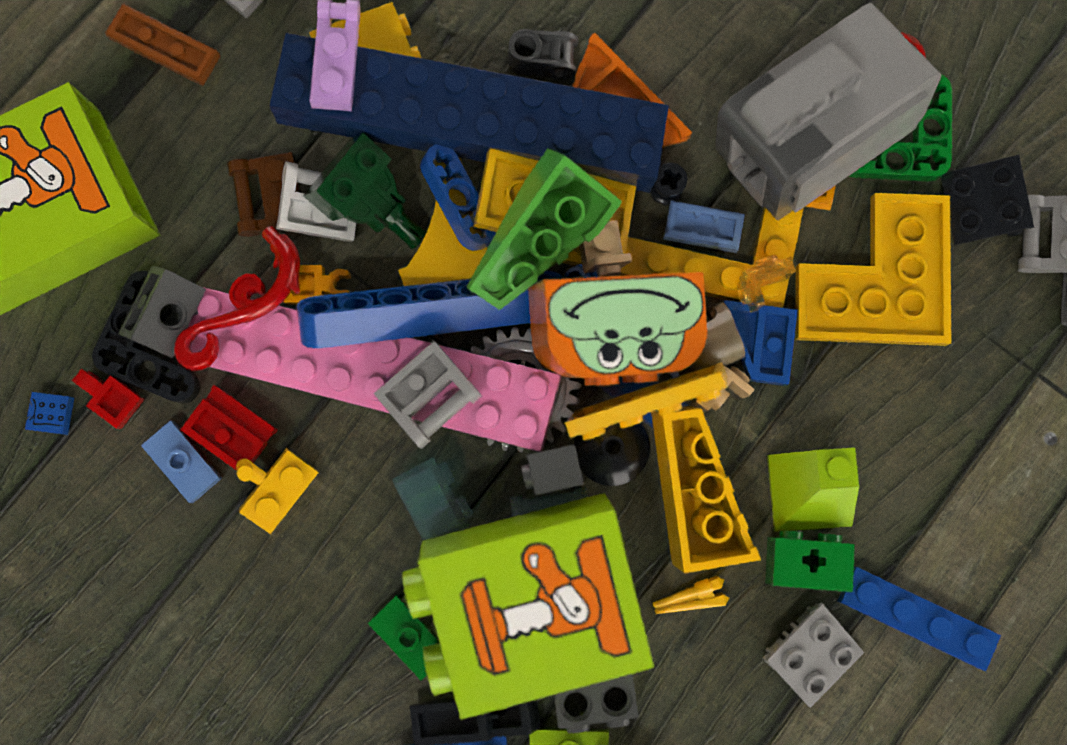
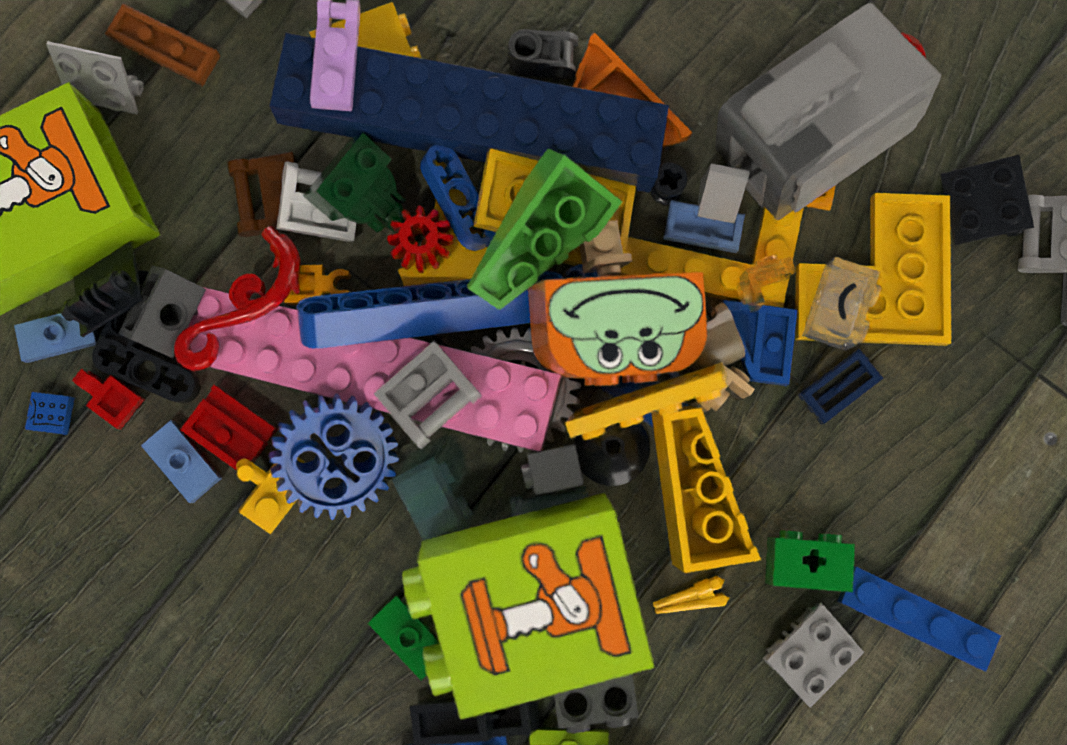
(51, 337): none -> medium blue plate
(96, 76): none -> light grey hinge
(104, 290): none -> black hinge
(307, 480): none -> blue gear
(407, 246): none -> red gear
(721, 192): none -> light grey slope
(813, 489): lime slope -> none
(815, 405): none -> dark blue tile
(842, 304): none -> clear brick
(923, 146): green beam -> none

